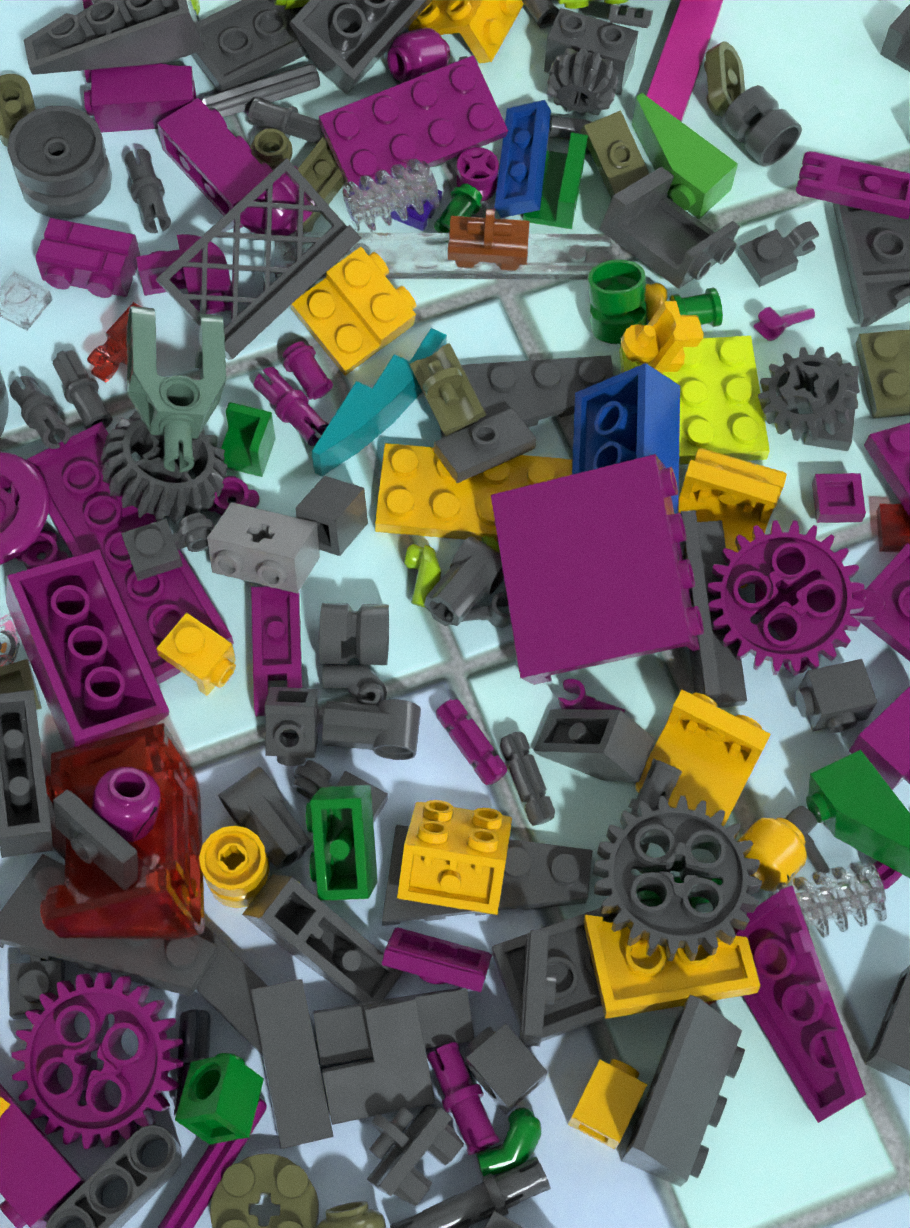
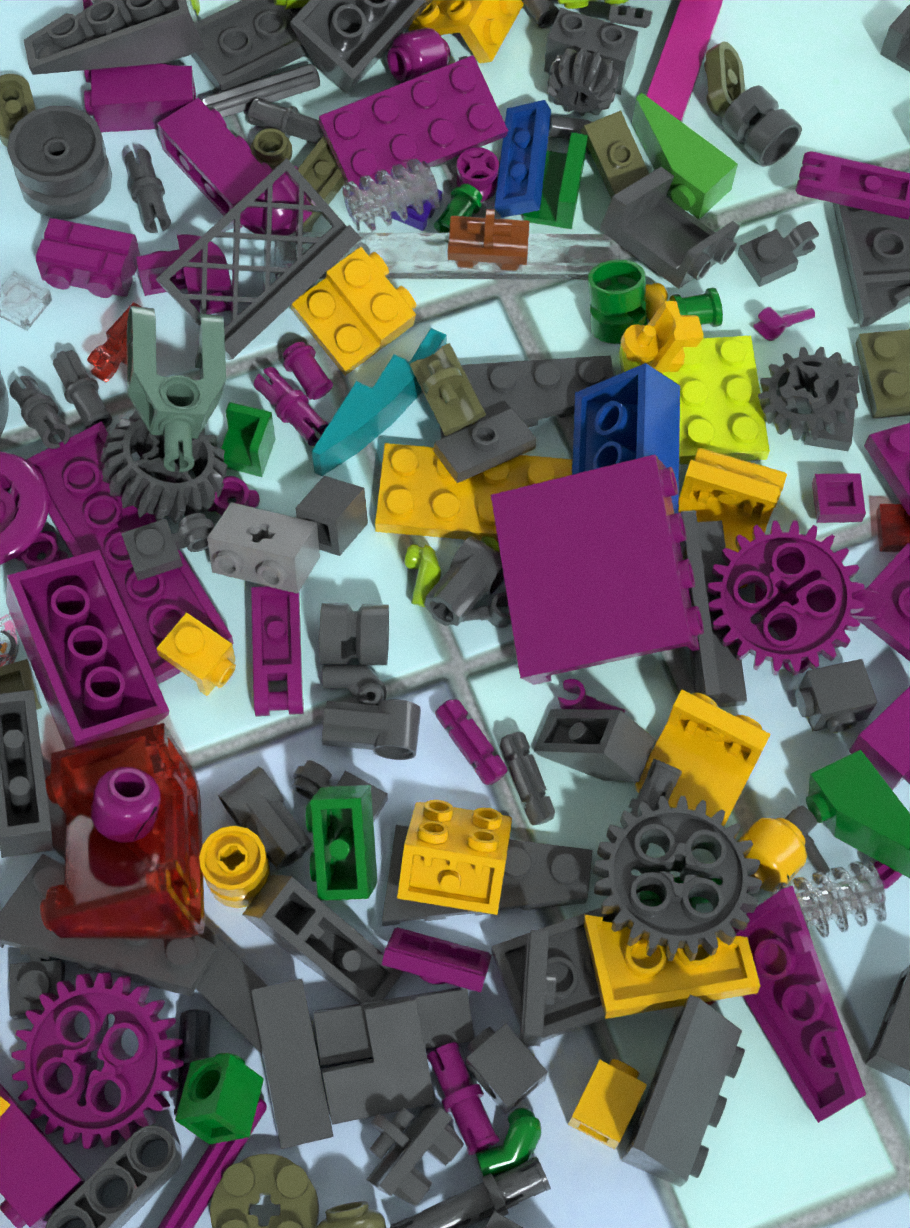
(95, 839): dark grey plate -> none
(296, 711): dark grey brick -> none

